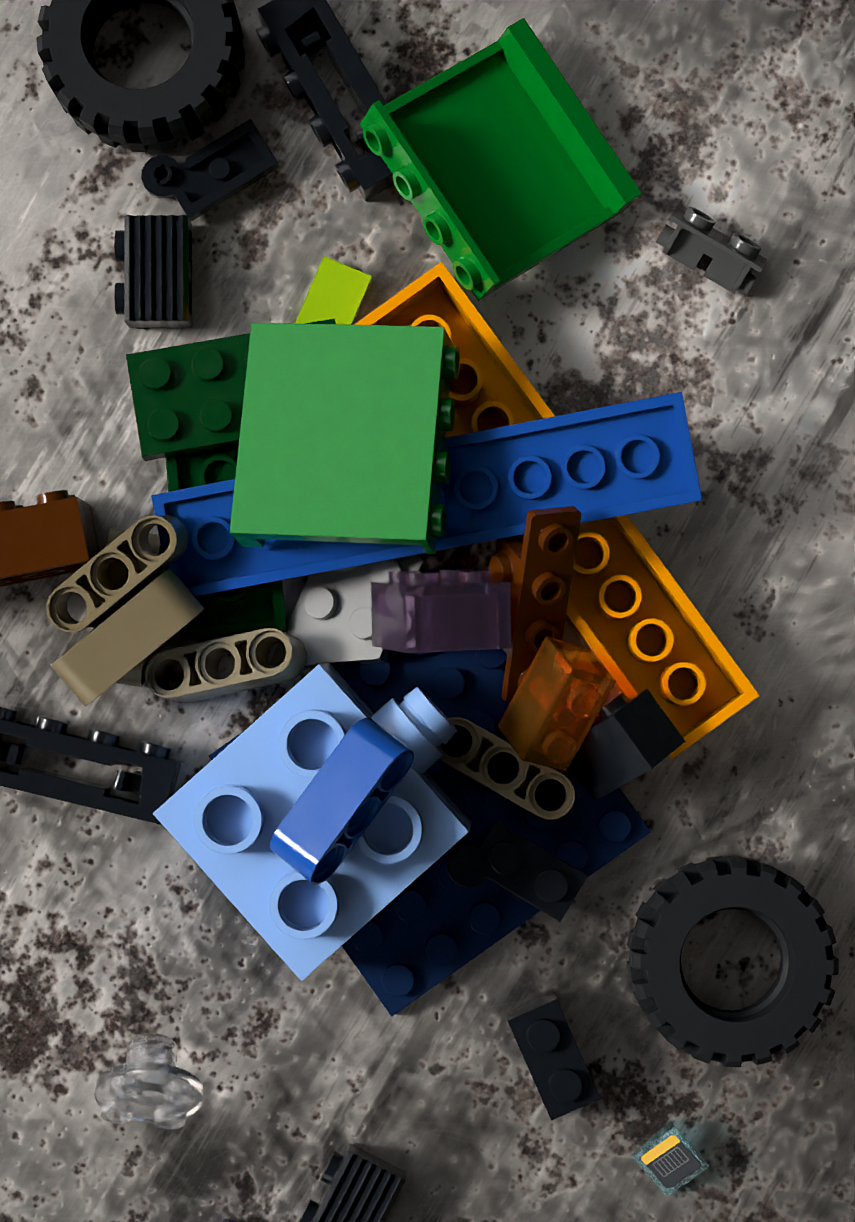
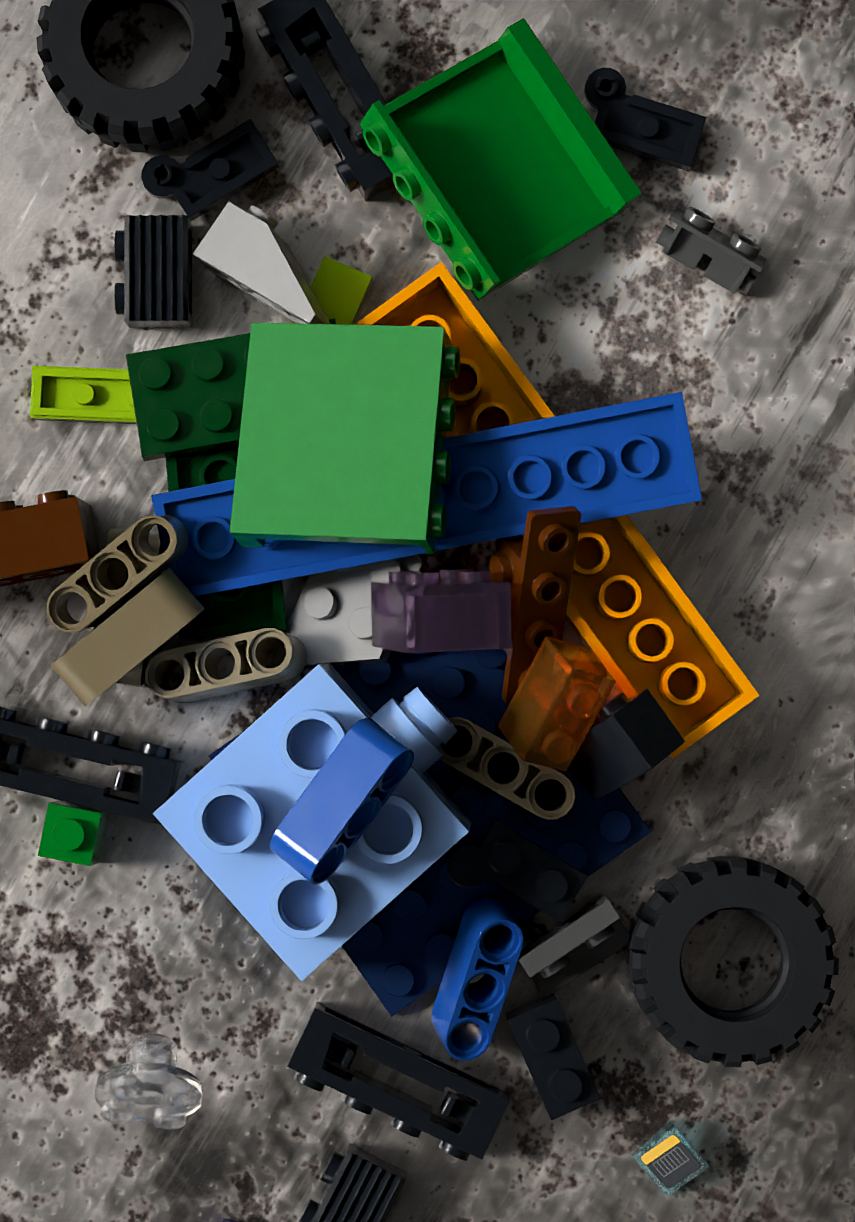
(73, 833): none -> green brick
(81, 395): none -> lime tile
(259, 262): none -> light grey slope
(409, 1114): none -> black brick
(483, 1000): none -> blue beam
(574, 946): none -> dark grey bracket
(641, 123): none -> black hinge

